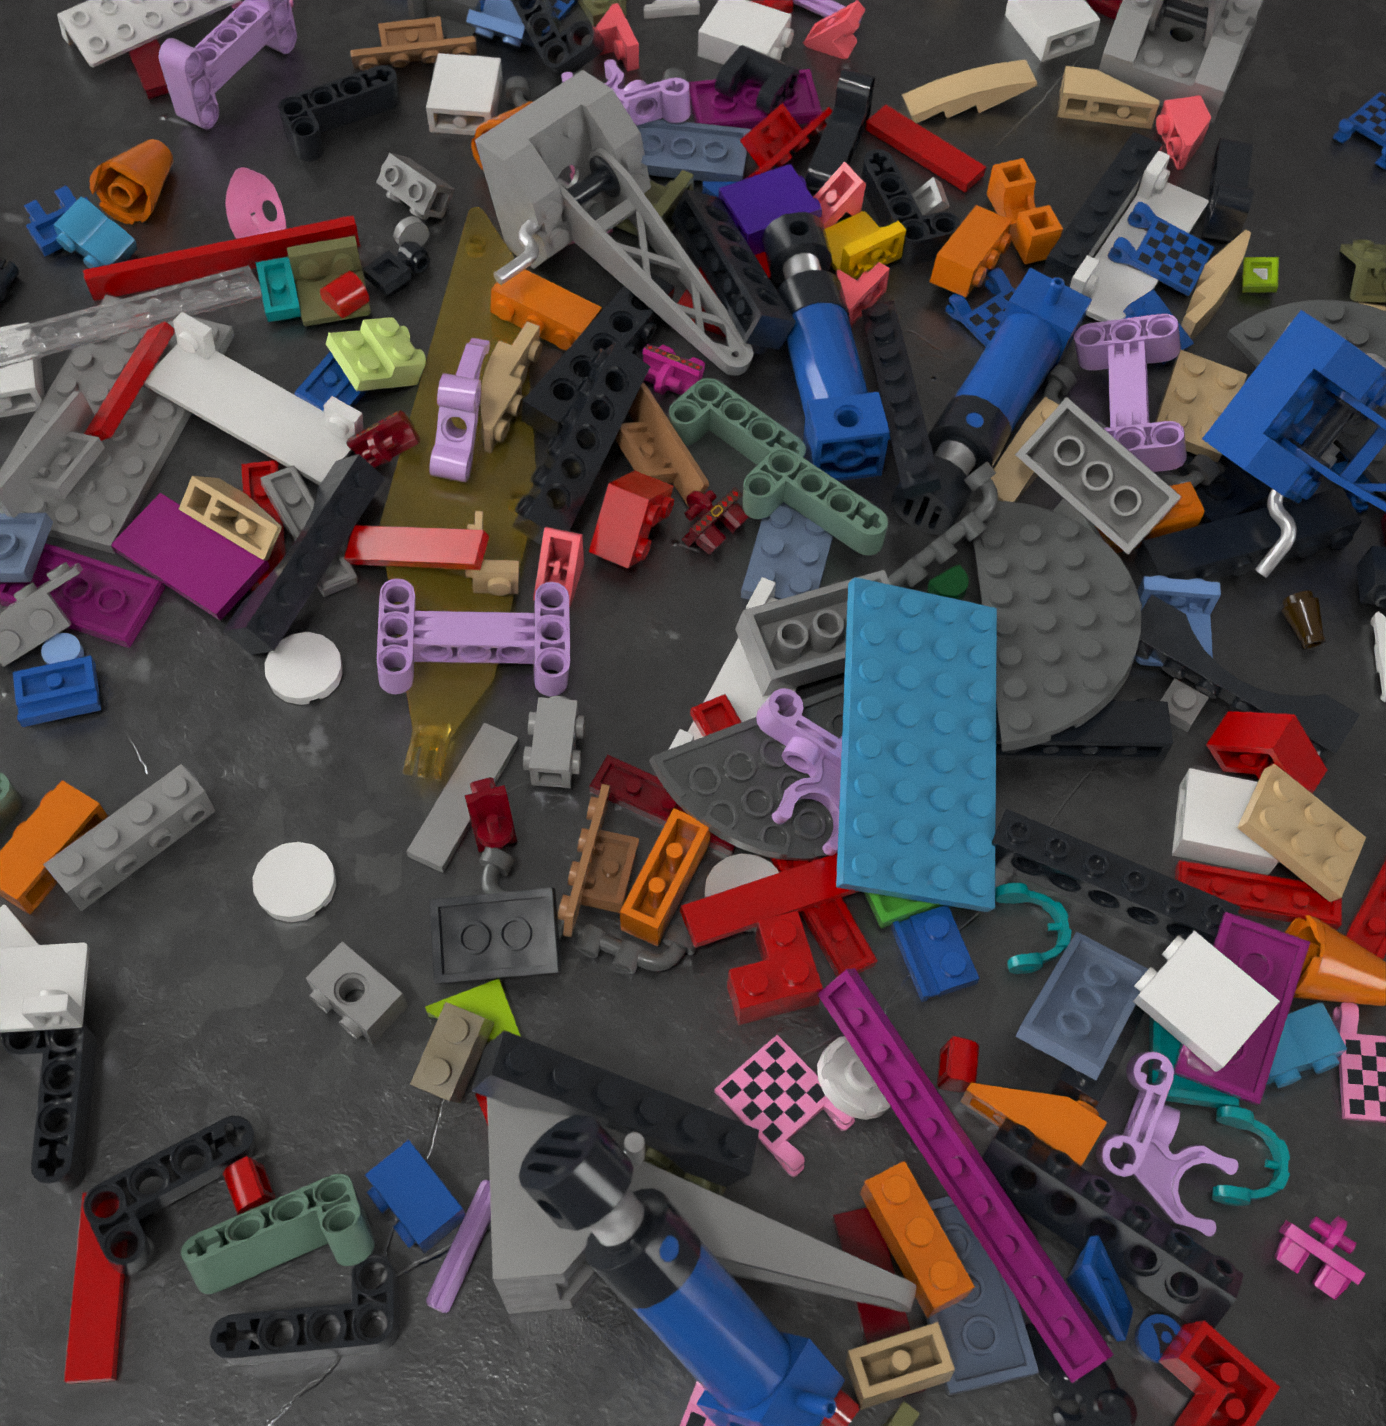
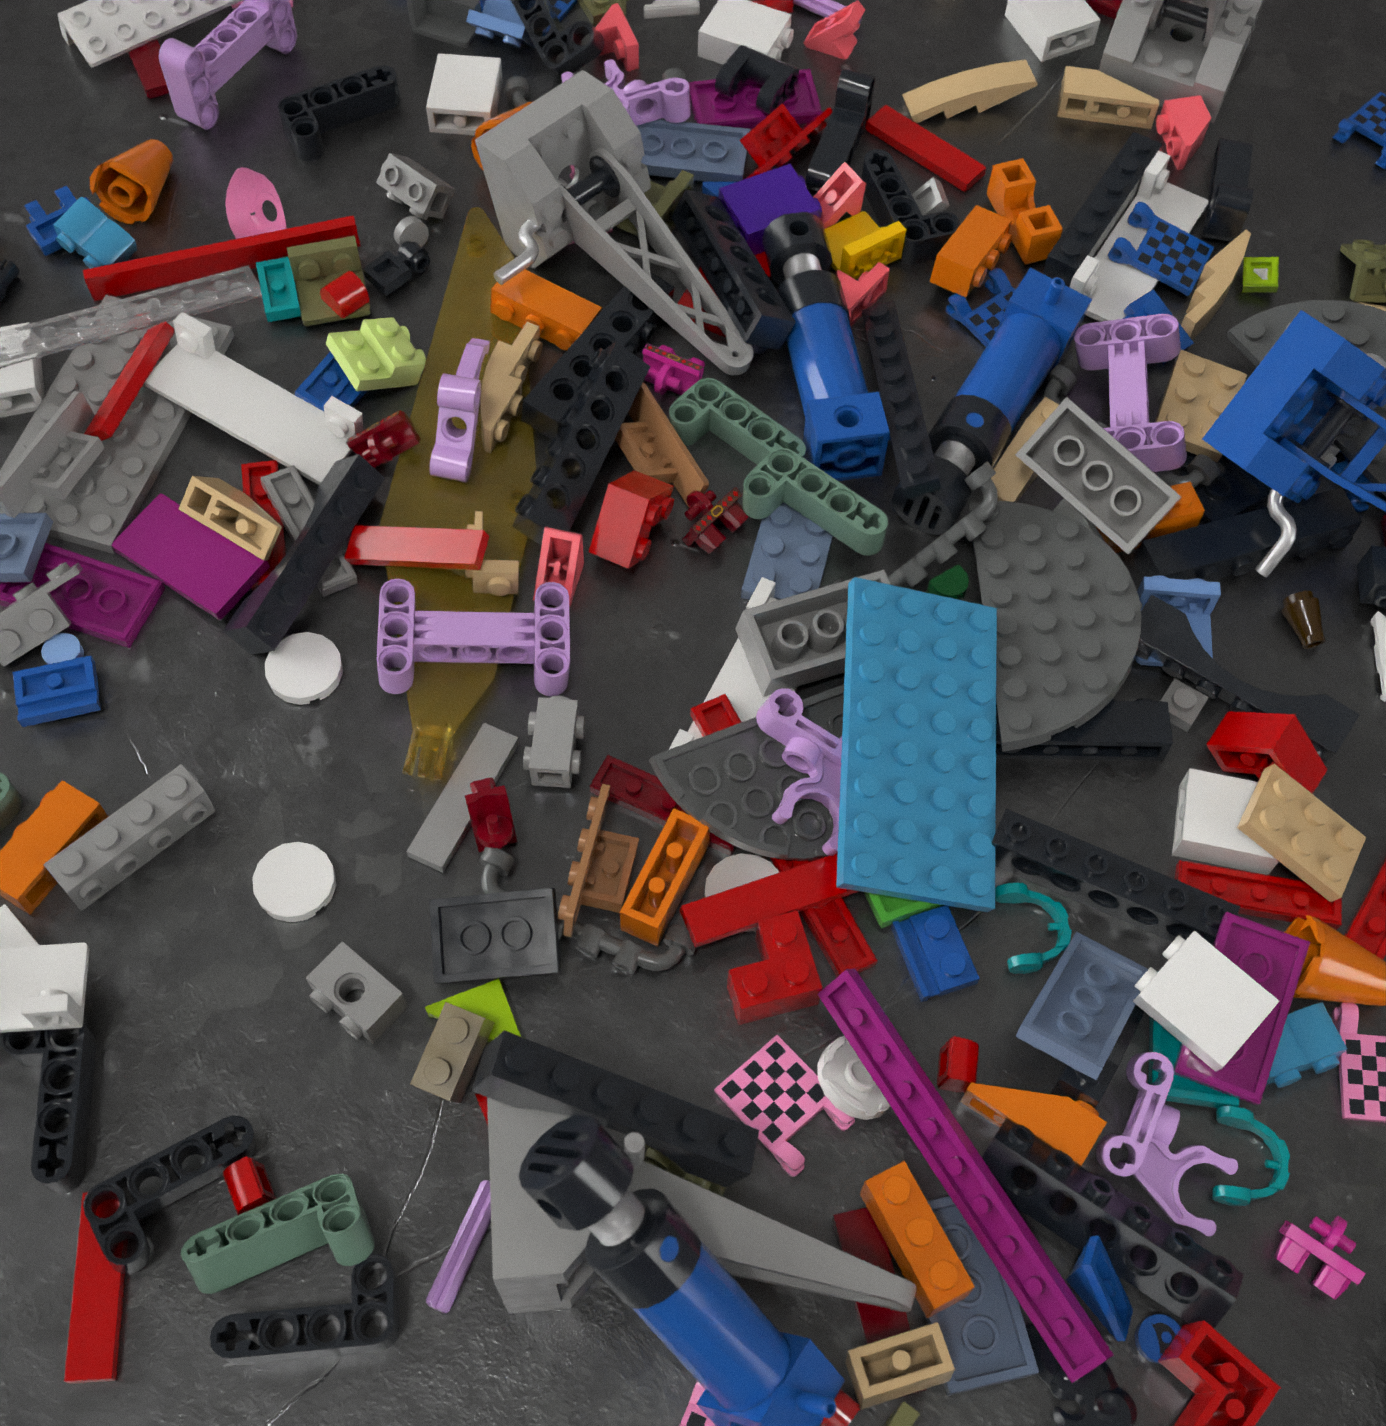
(411, 42): medium nougat bracket -> none
(415, 1197): blue brick -> none

